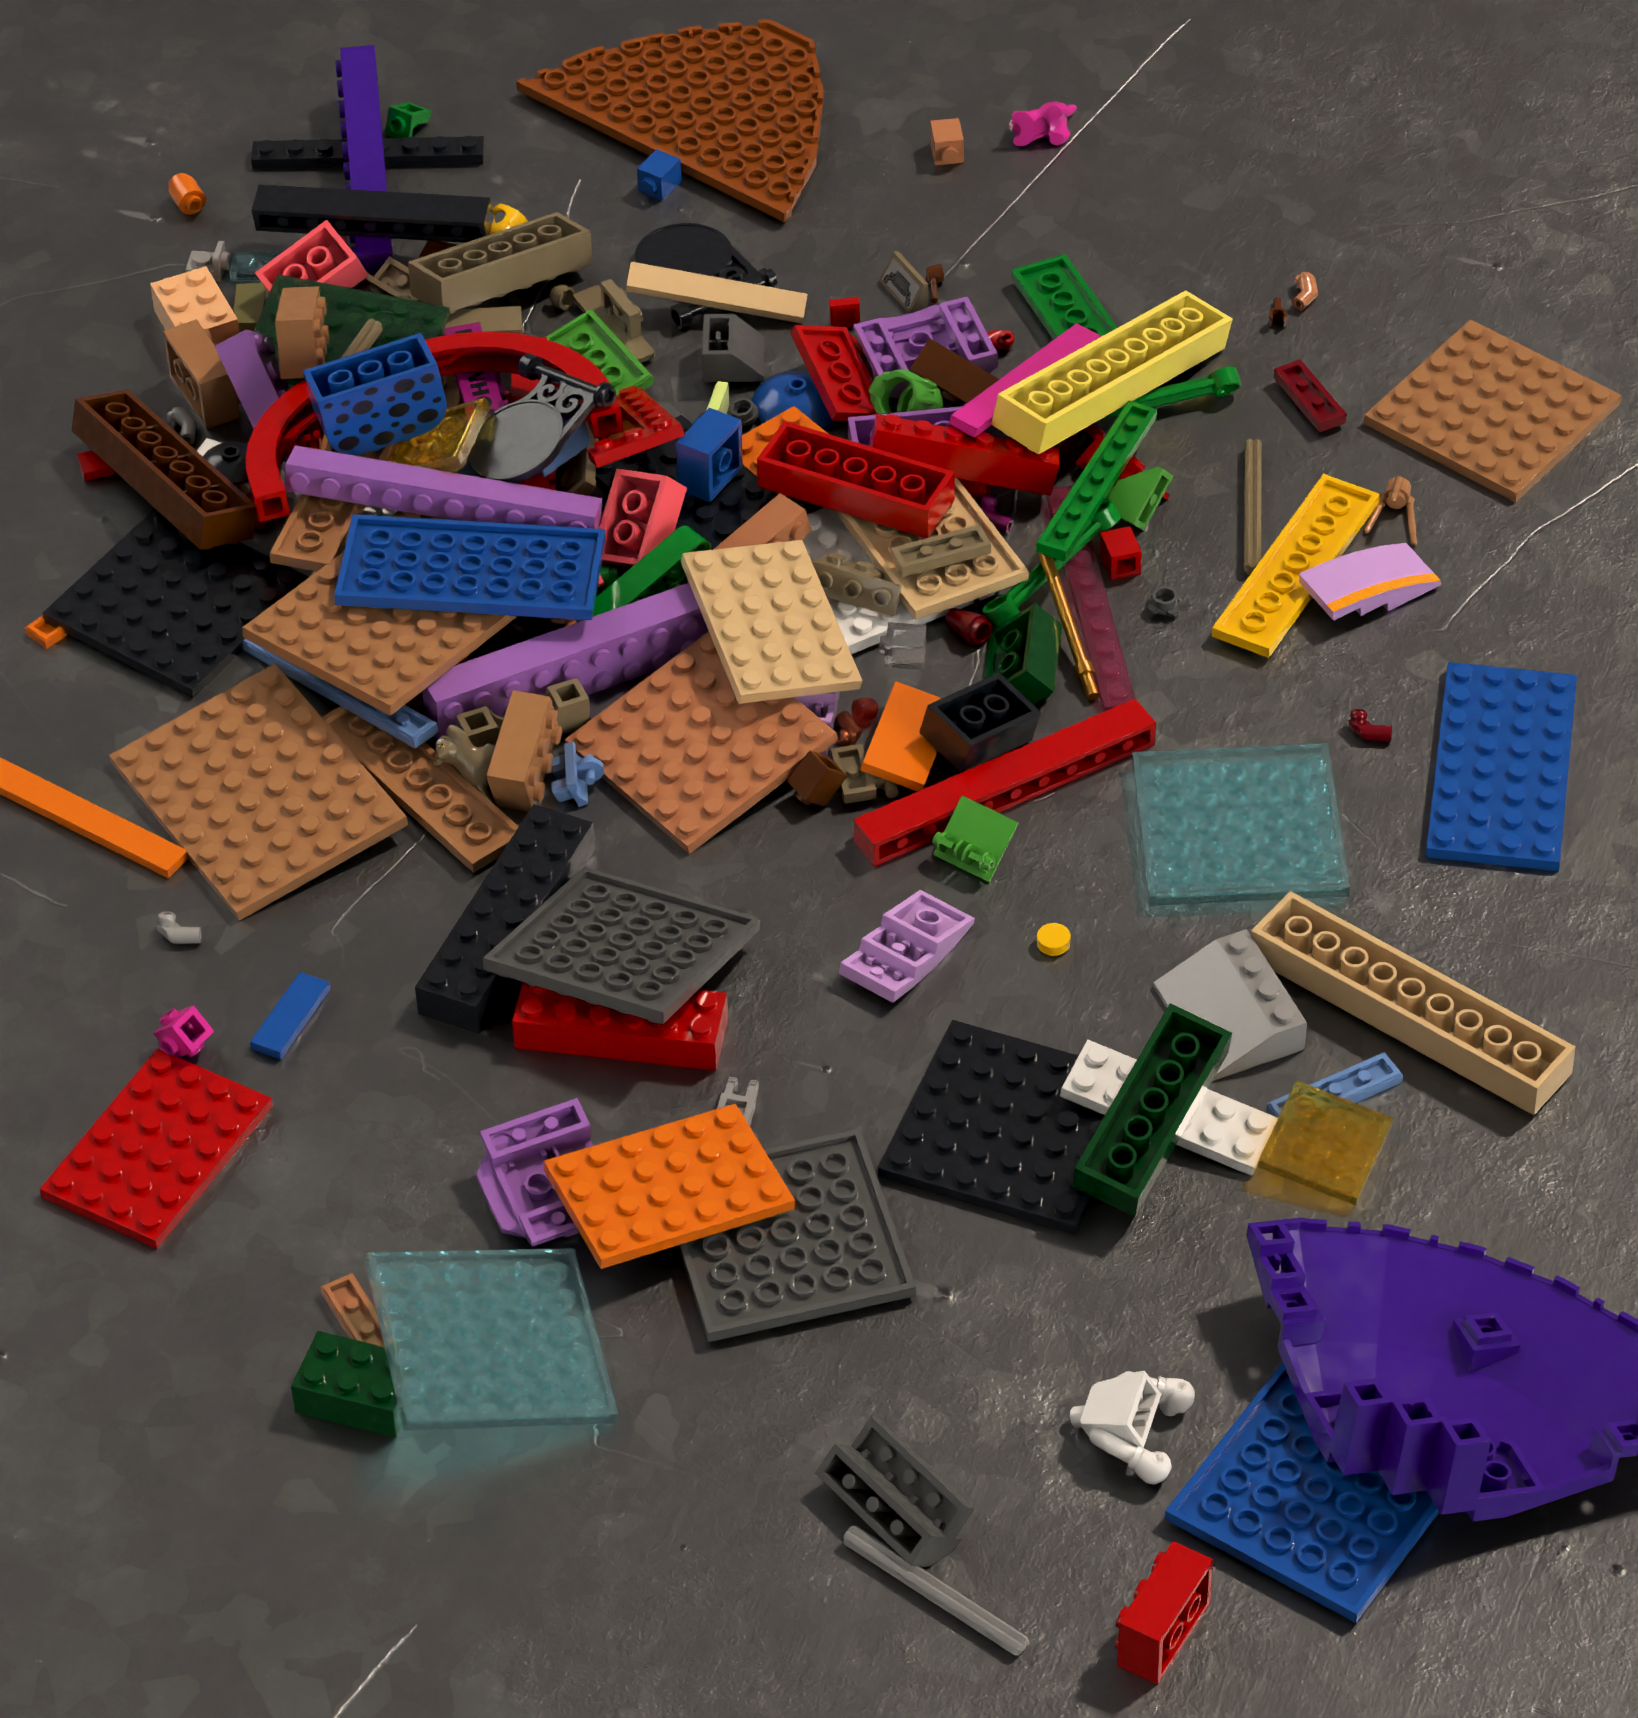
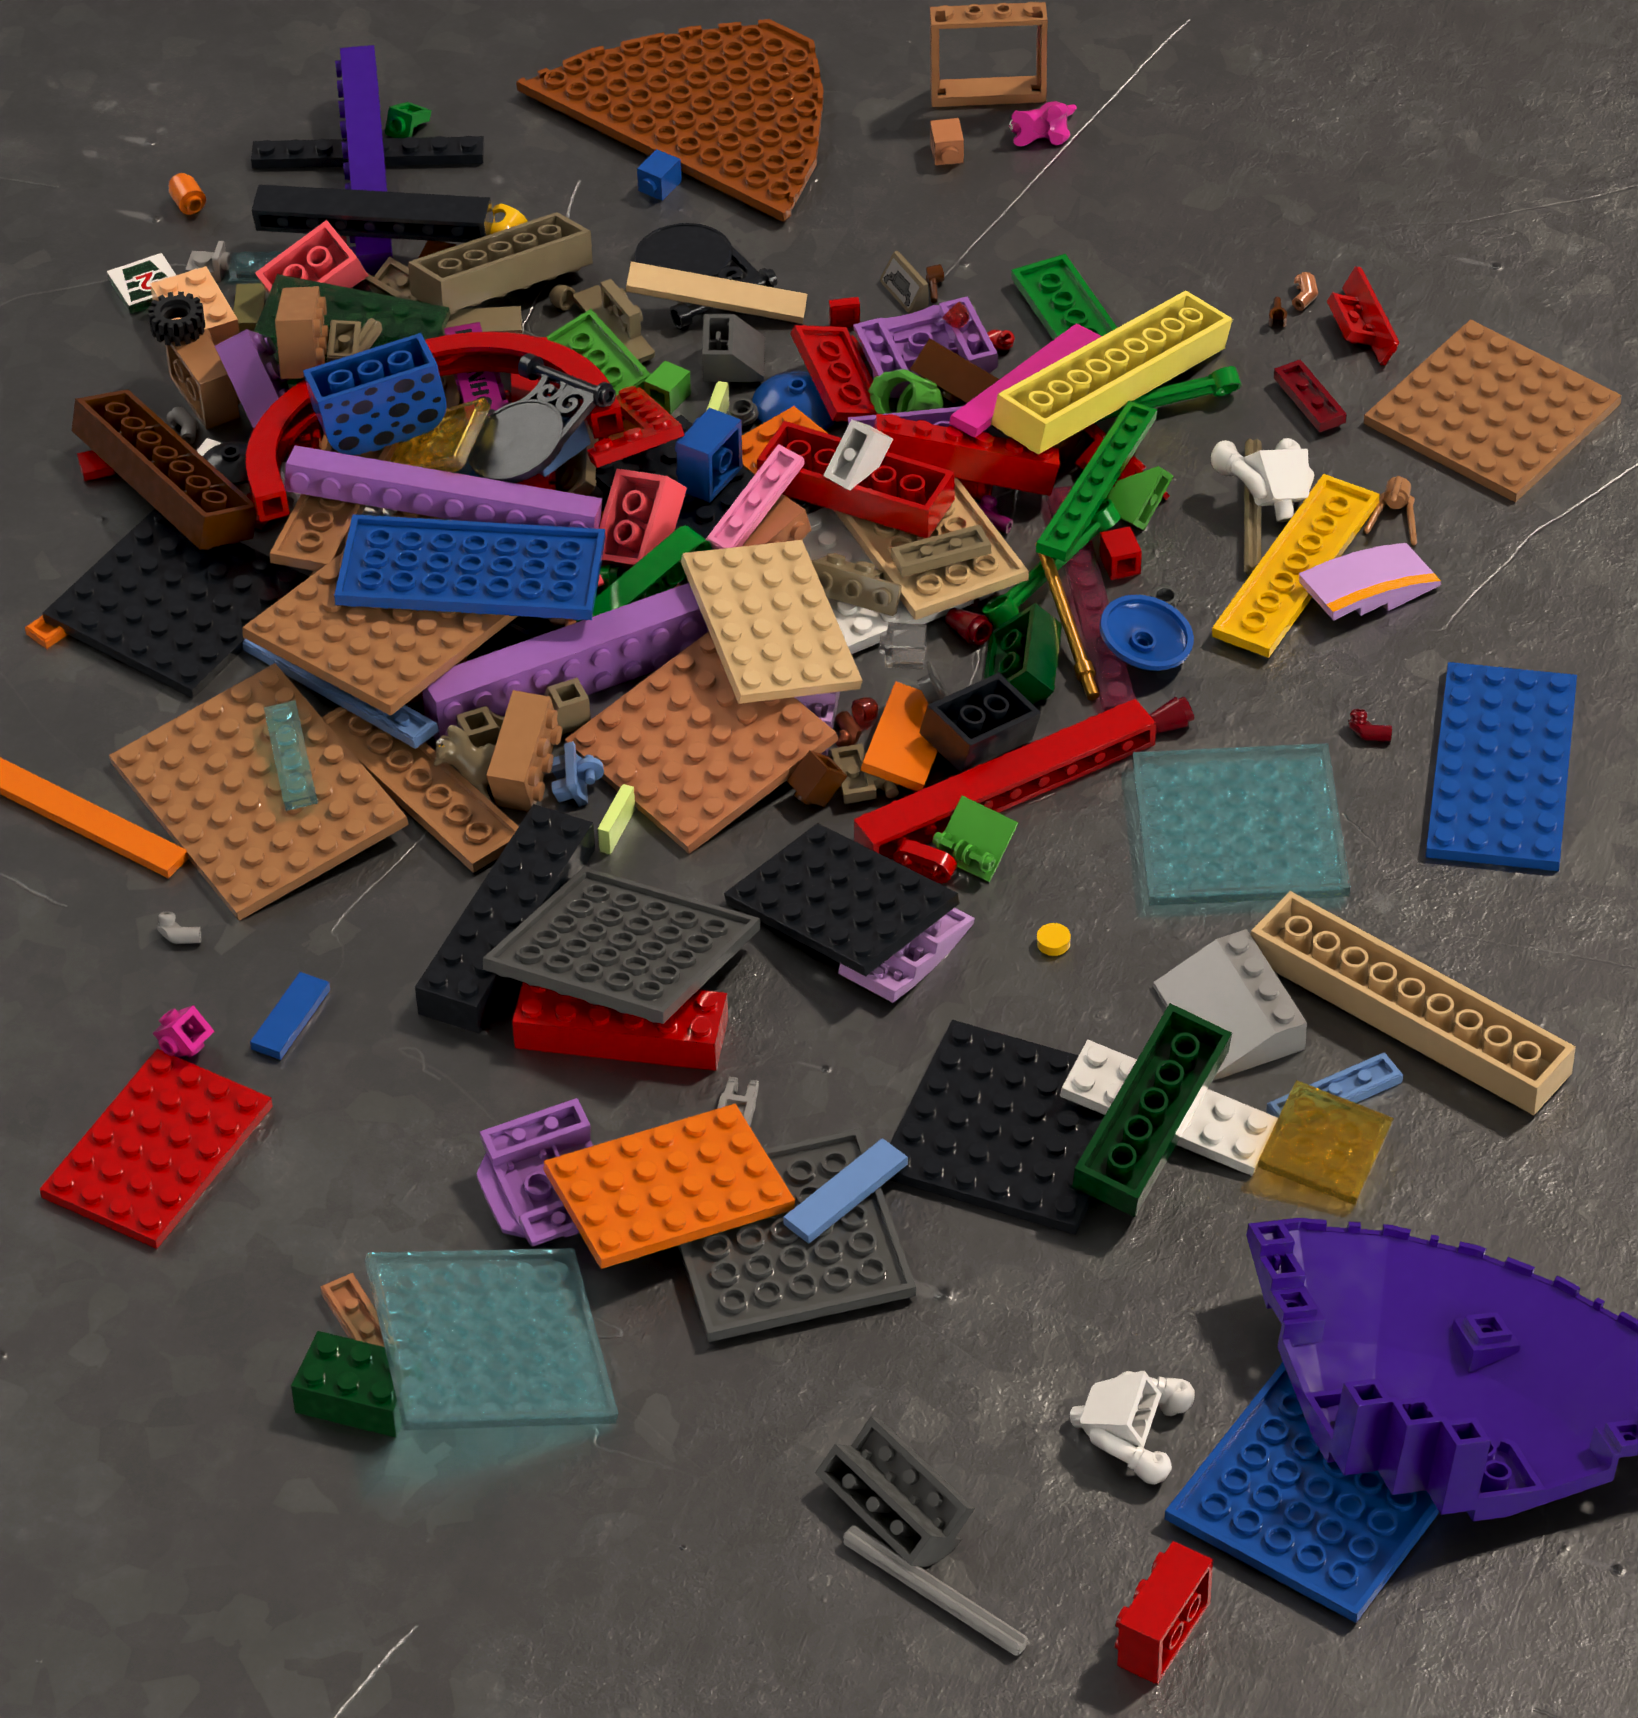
(134, 280): none -> tile
(179, 306): none -> black tyre
(290, 755): none -> clear light blue plate
(343, 339): none -> dark tan slope
(616, 819): none -> yellowish green tile
(669, 386): none -> bright green brick
(756, 499): none -> bright pink tile
(842, 899): none -> black plate
(845, 1190): none -> medium blue tile
(857, 454): none -> white slope
(926, 860): none -> red beam
(932, 685): none -> dark grey piece
(957, 316): none -> clear red hinge
(994, 89): none -> medium nougat window
(1146, 632): none -> blue dish
(1173, 715): none -> dark red cone
(1272, 476): none -> white torso
(1363, 317): none -> red bracket

